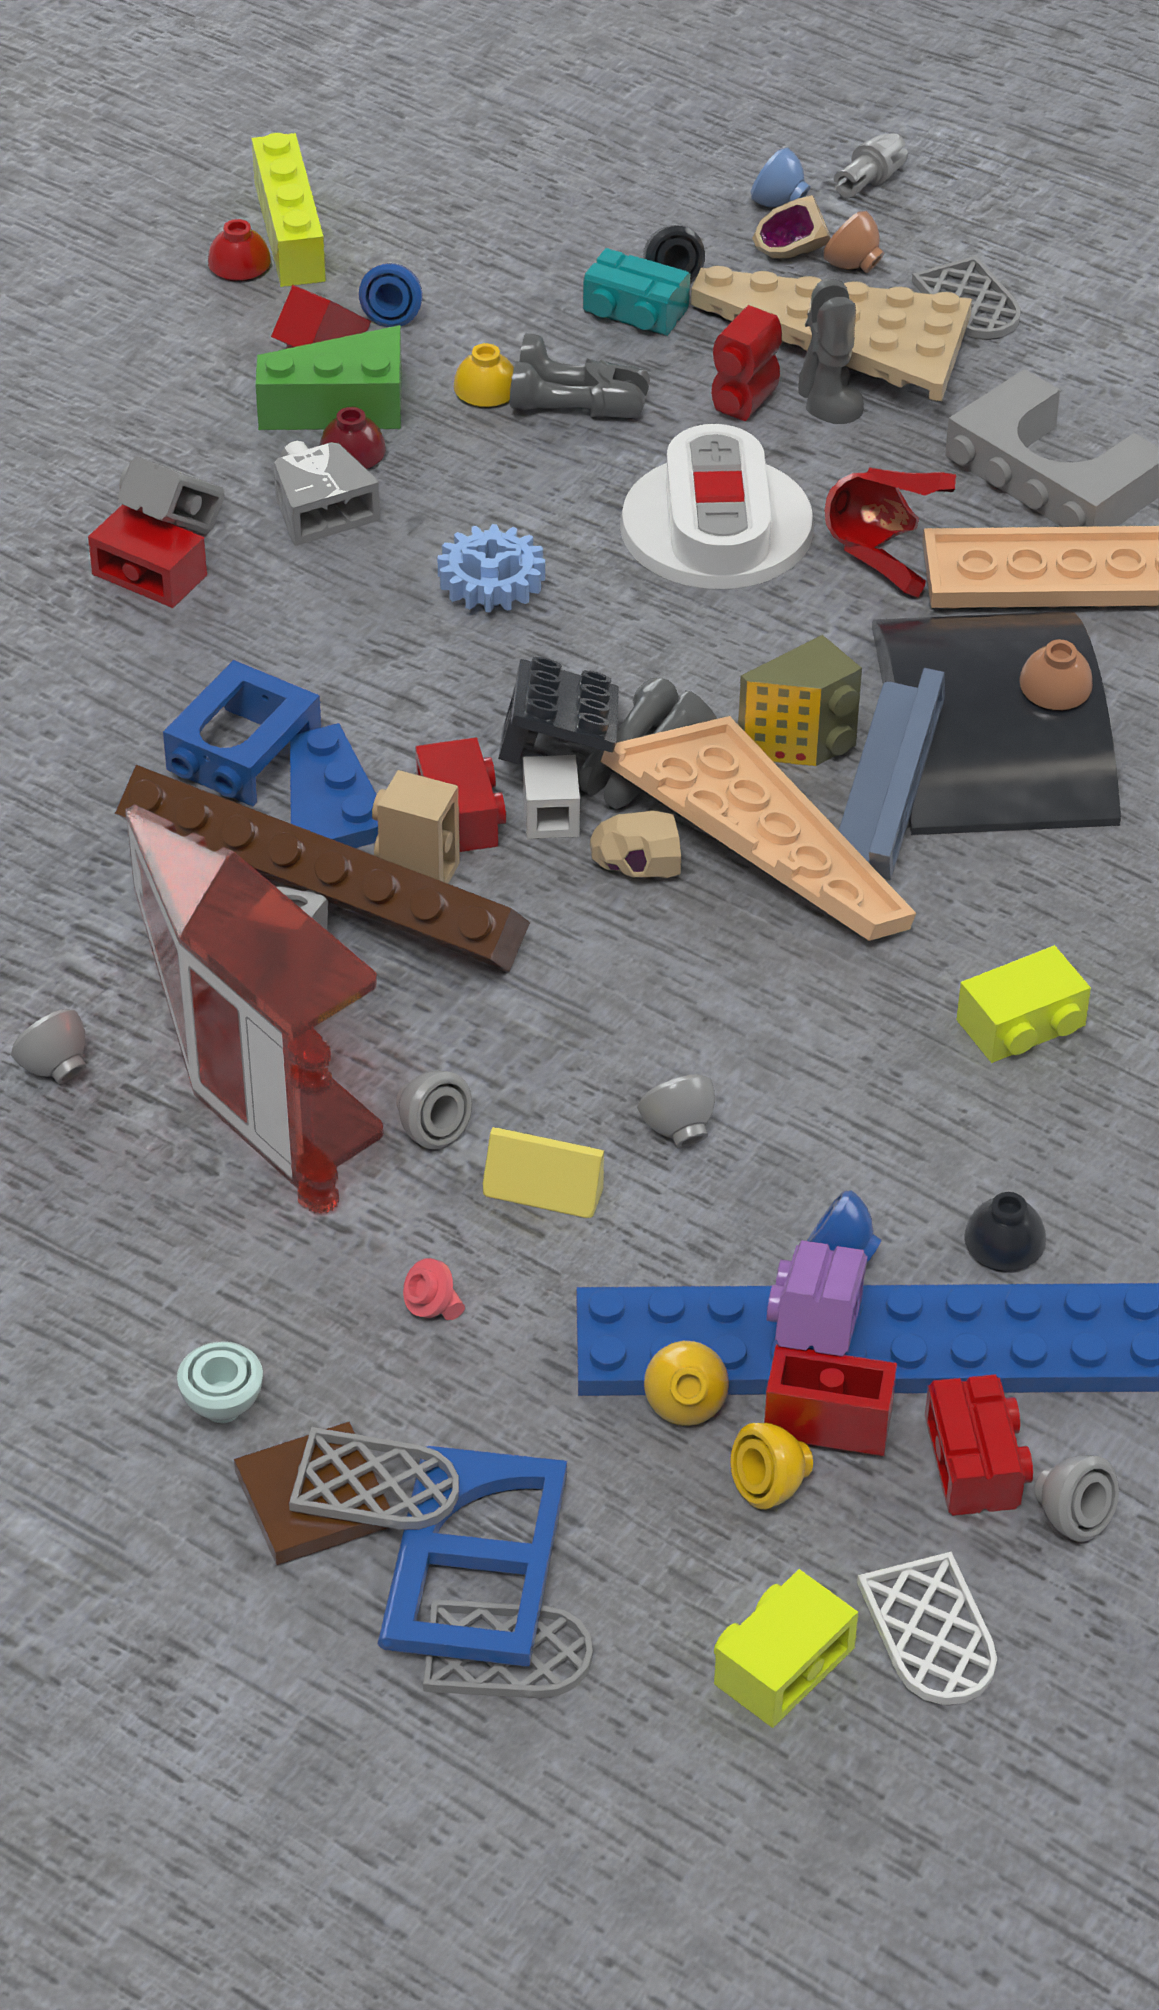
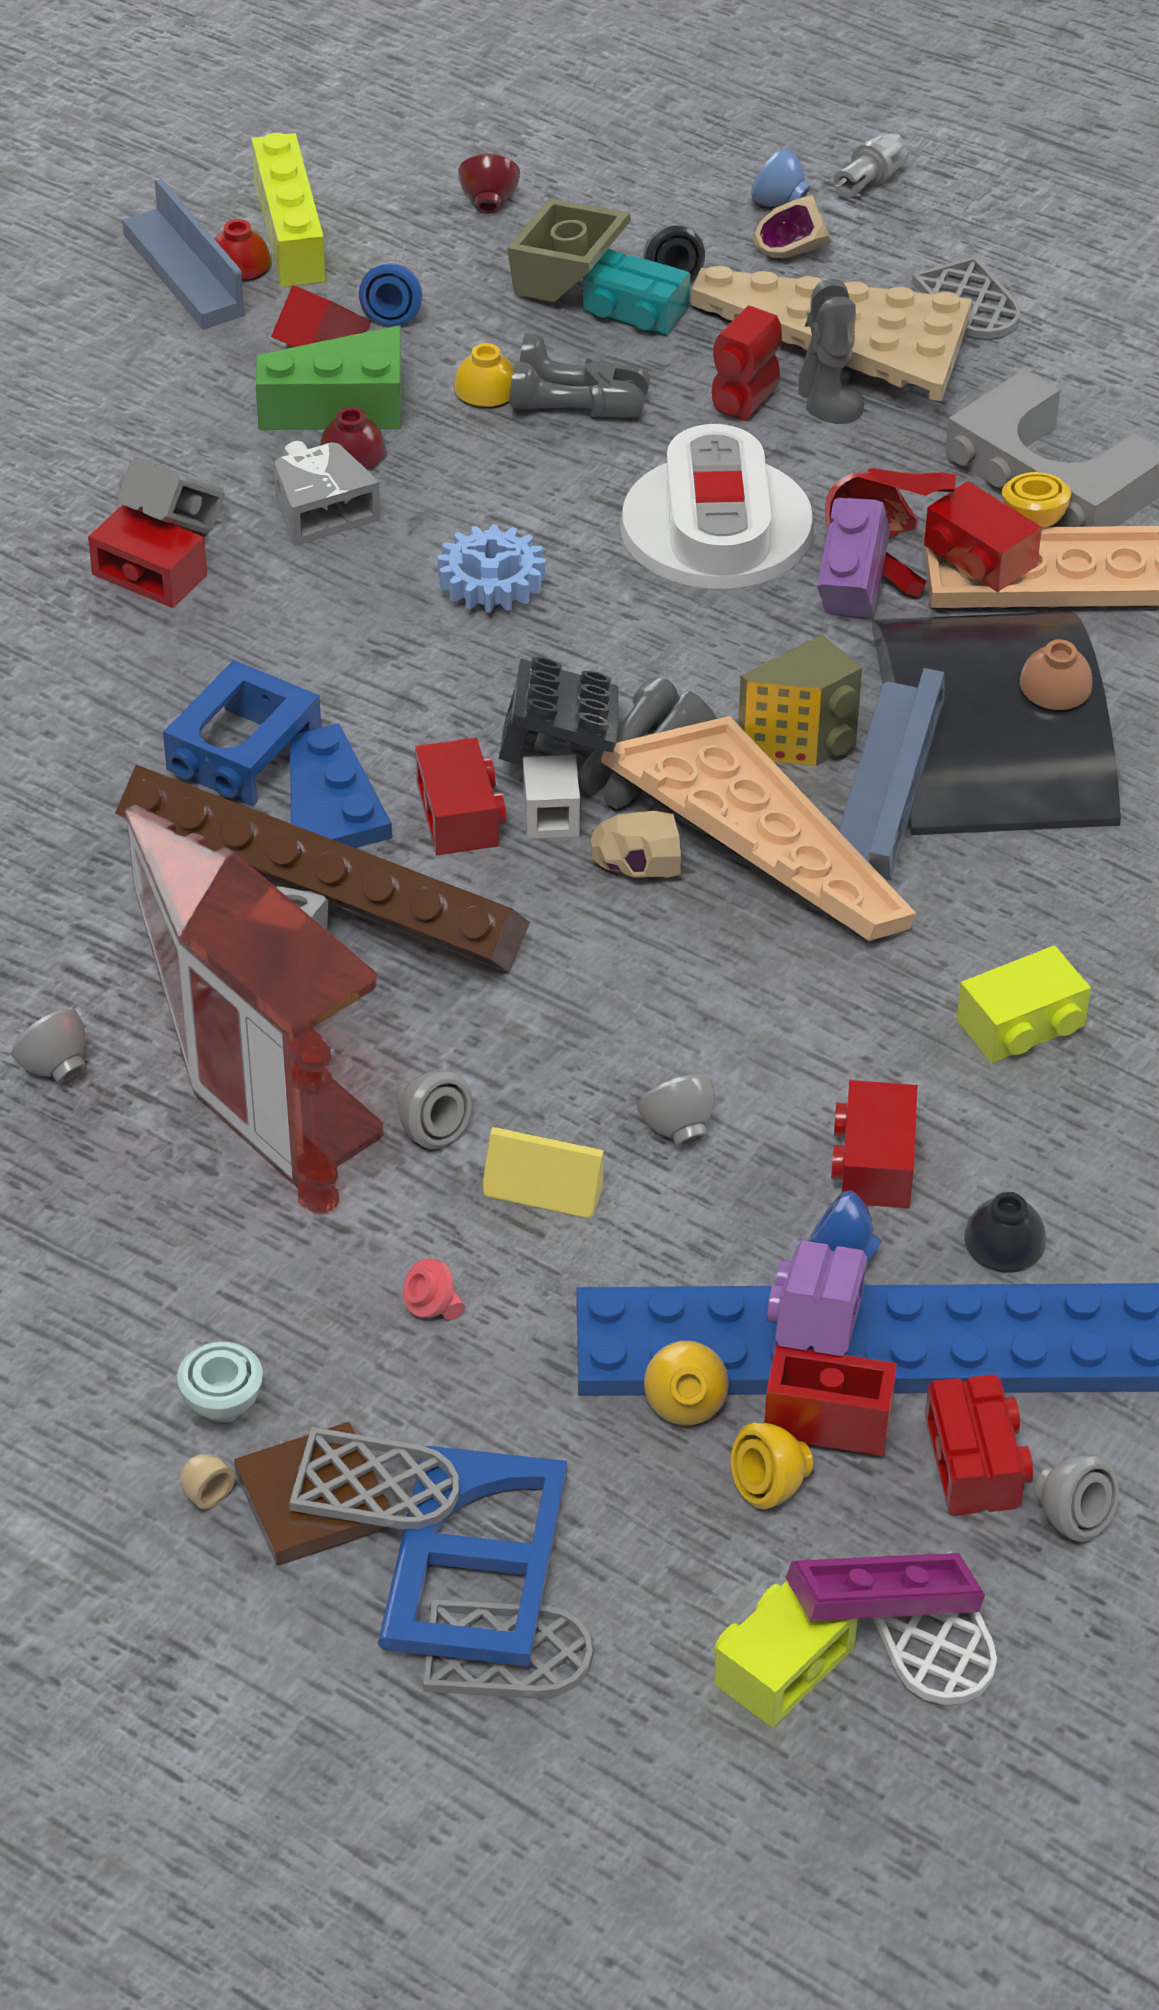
(187, 259): none -> sand blue panel
(206, 1480): none -> tan hinge
(418, 825): tan brick -> none
(488, 180): none -> dark red brick
(561, 247): none -> olive slope
(853, 557): none -> medium lavender brick
(855, 244): nougat brick -> none
(877, 1143): none -> red brick
(884, 1586): none -> magenta tile
(982, 536): none -> red brick
(1038, 497): none -> yellow brick

